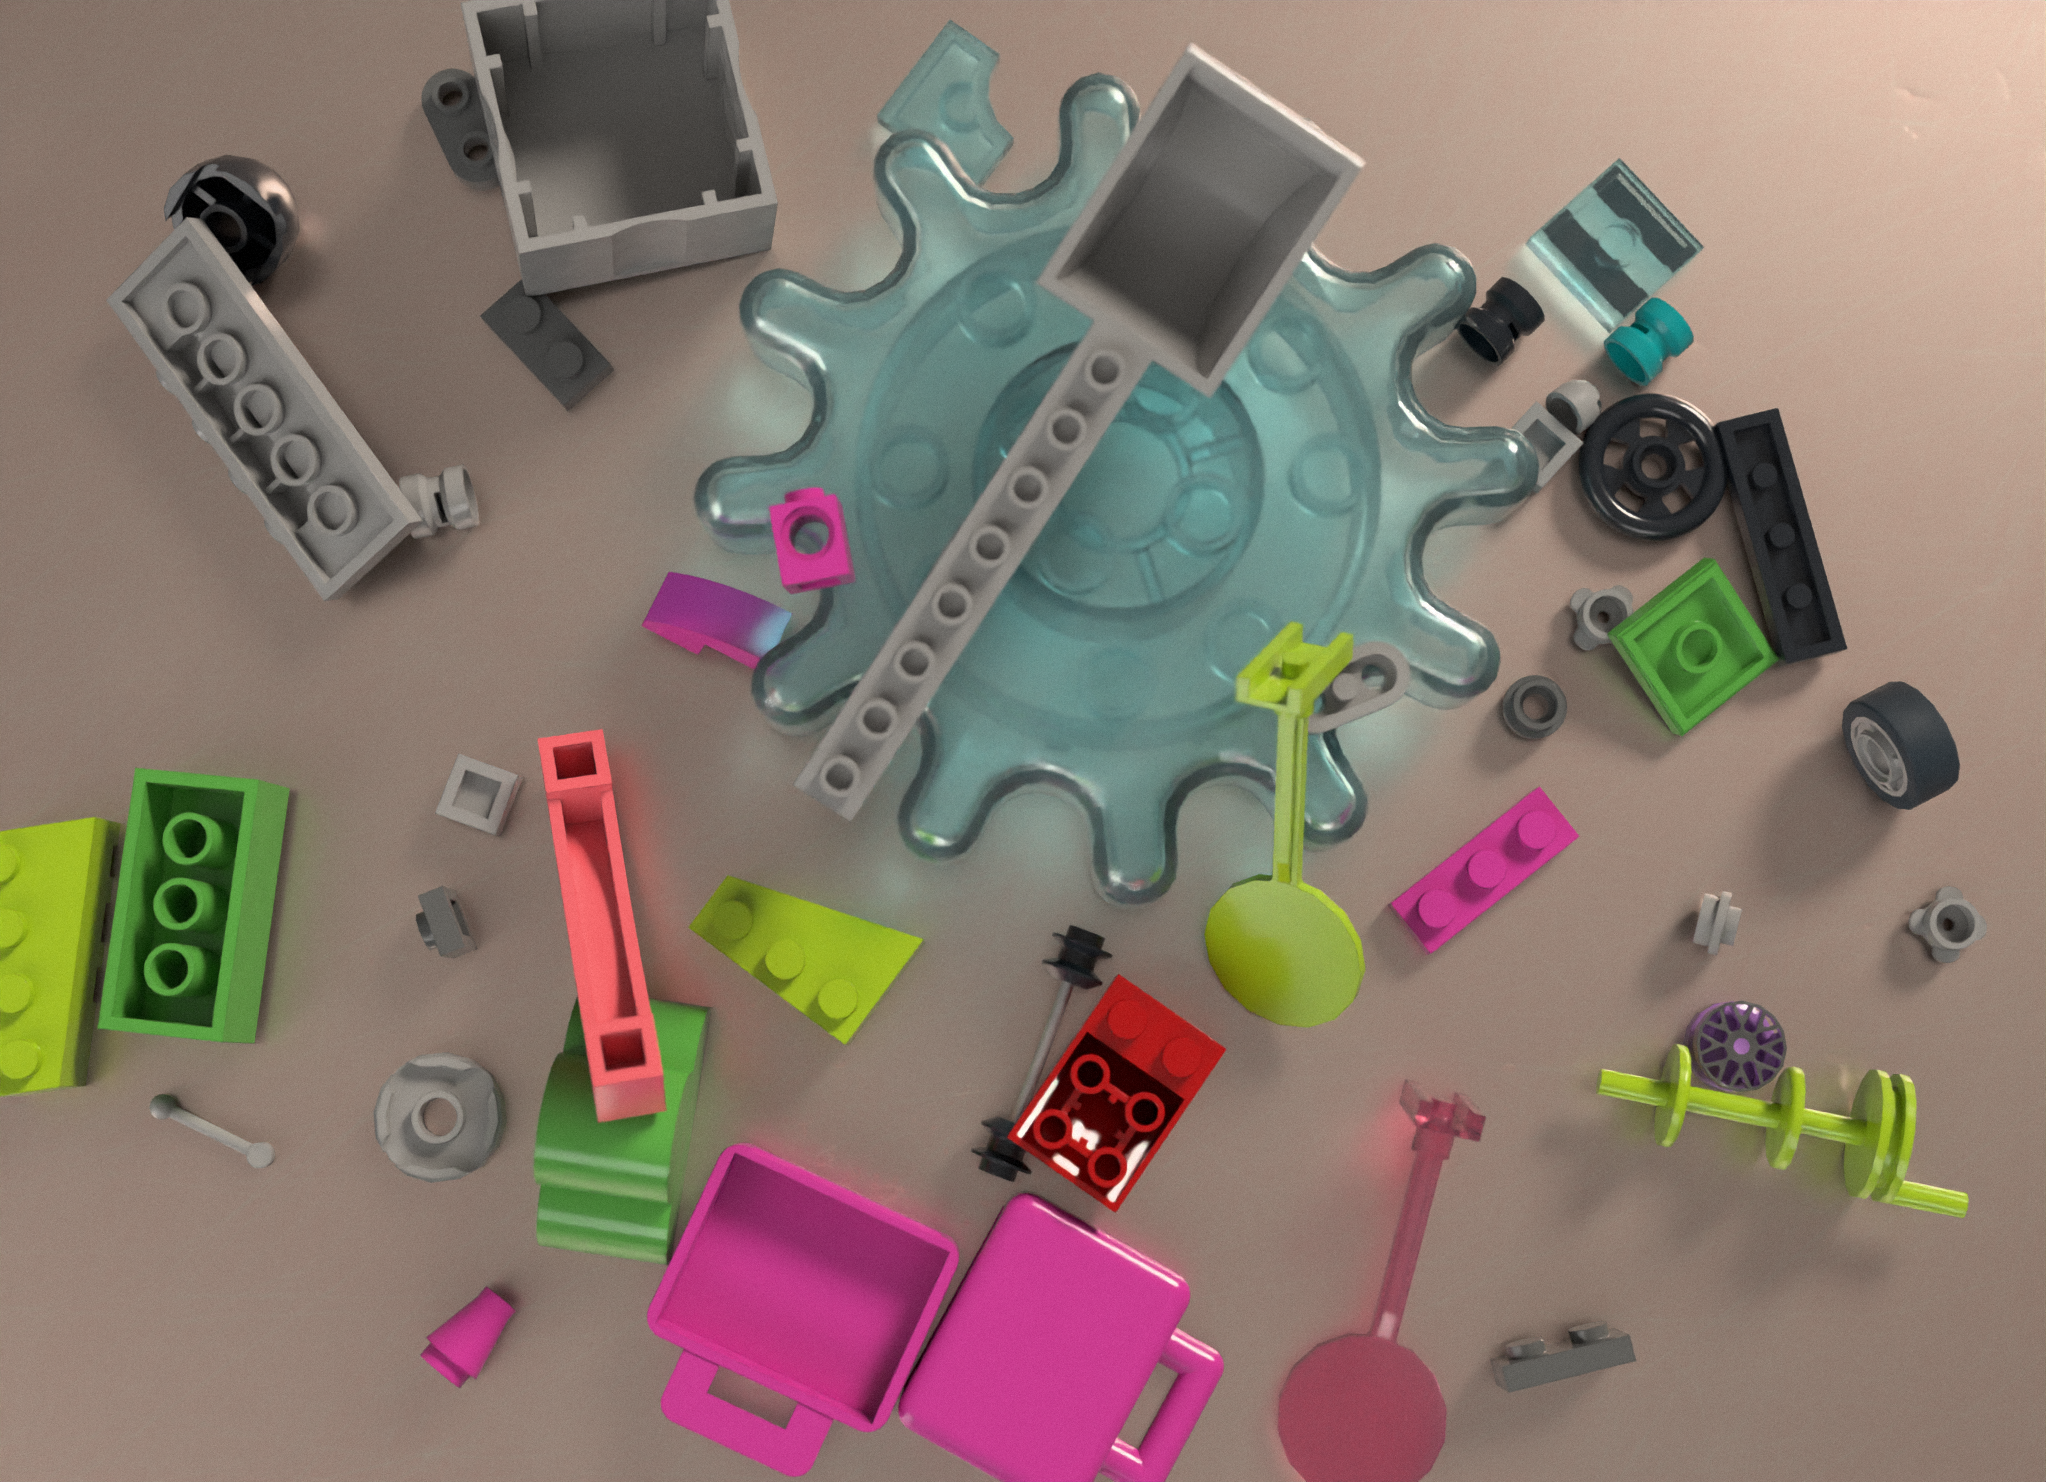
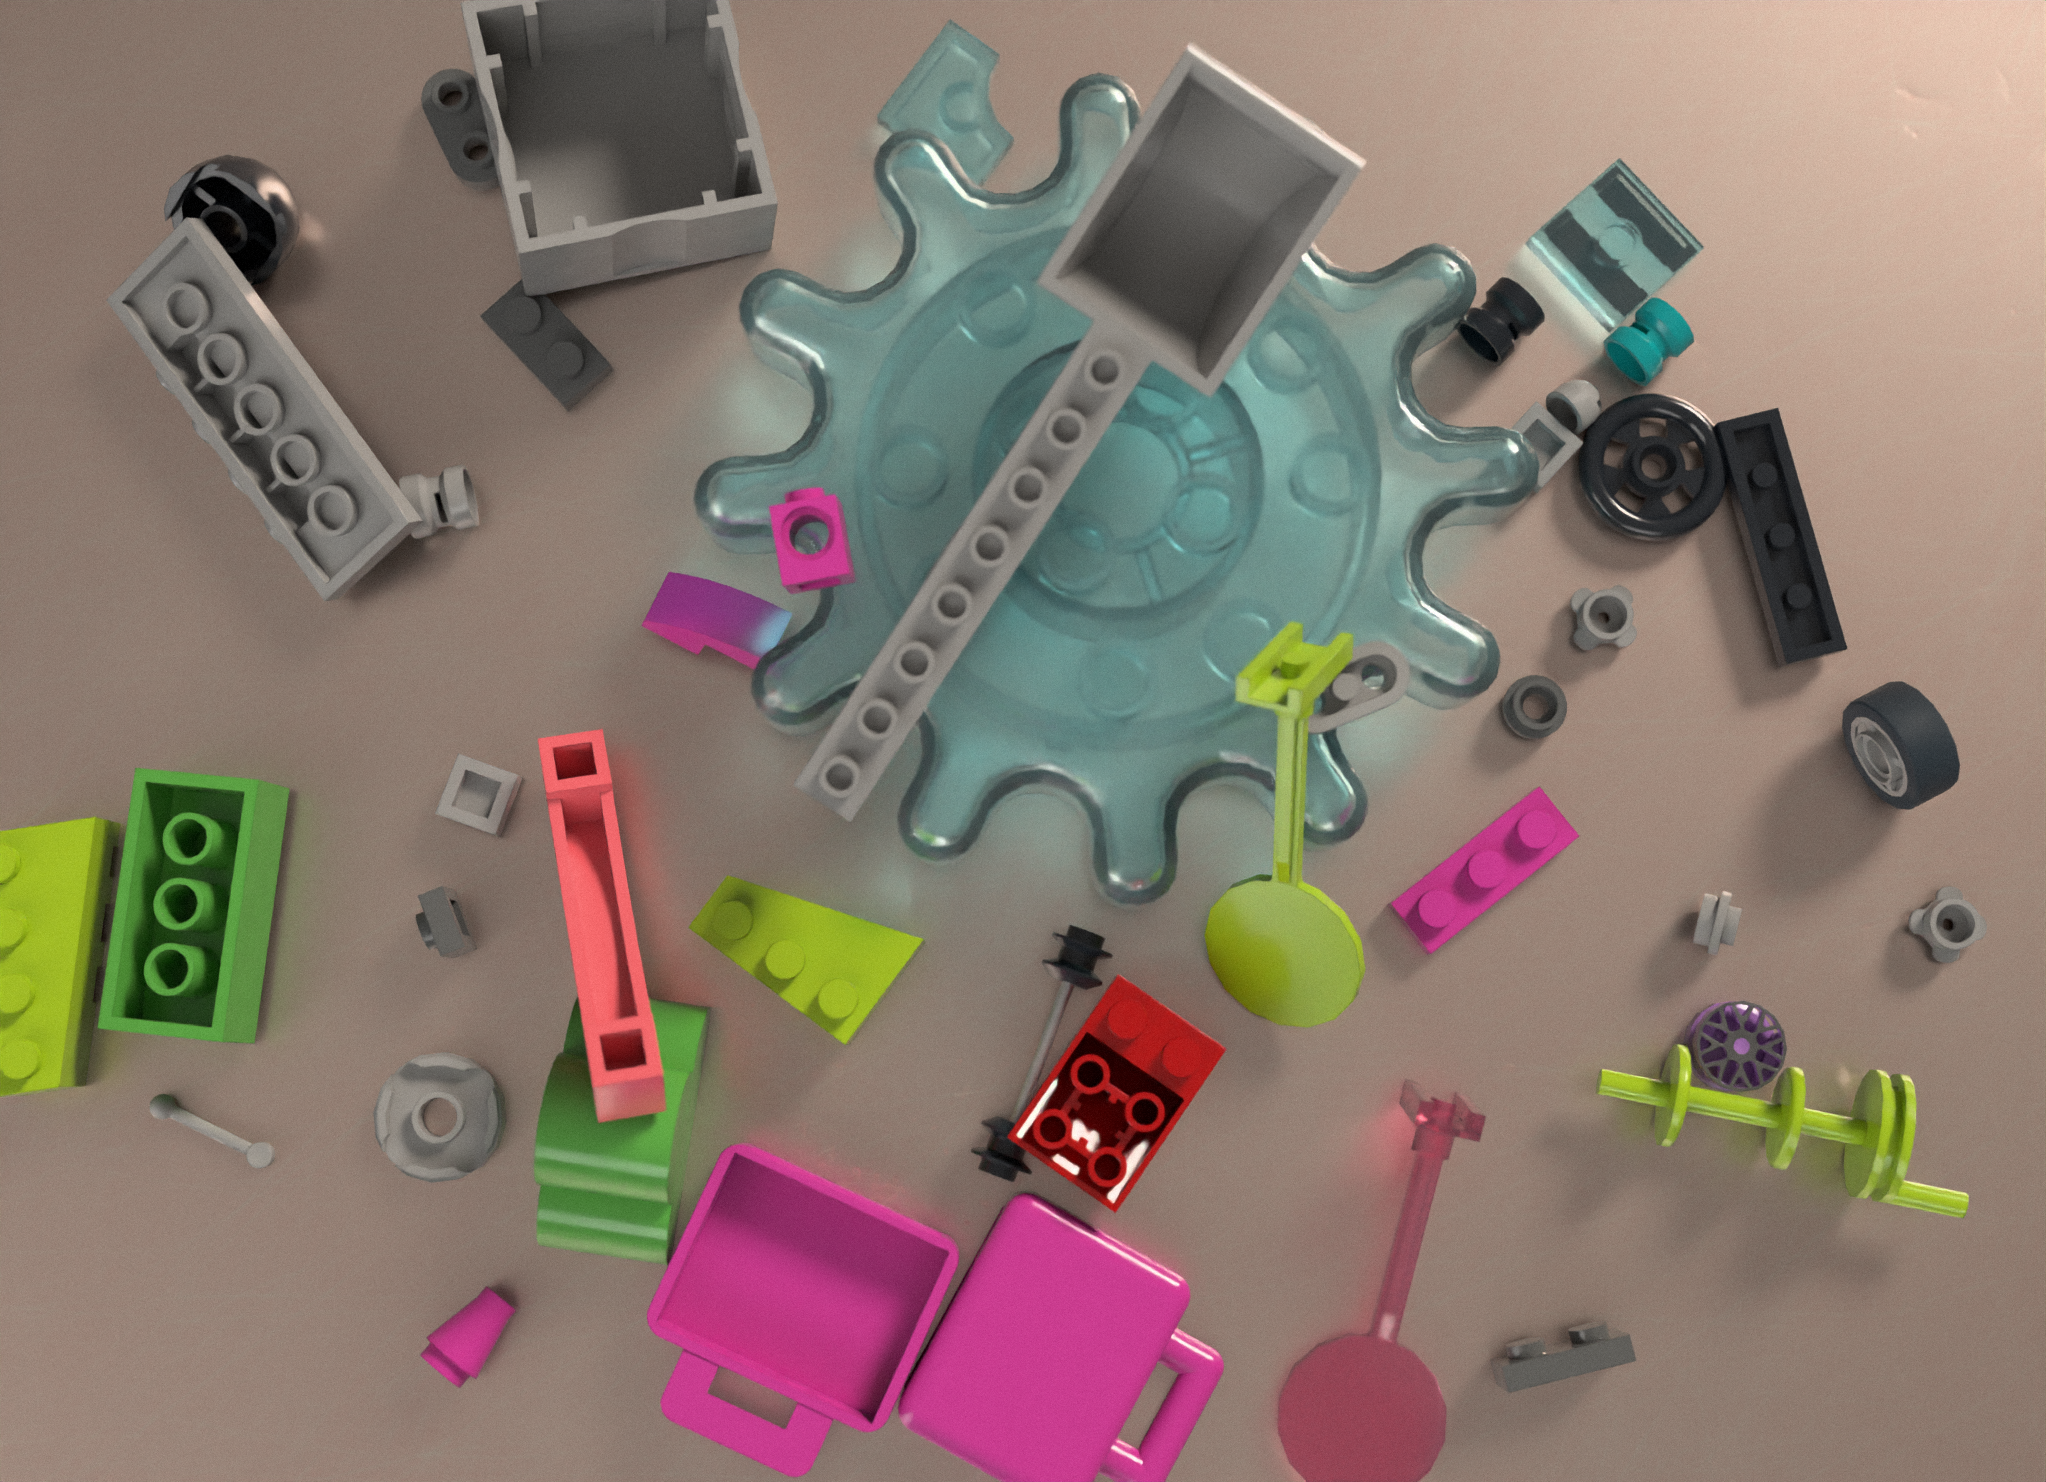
(1693, 646): bright green tile -> none

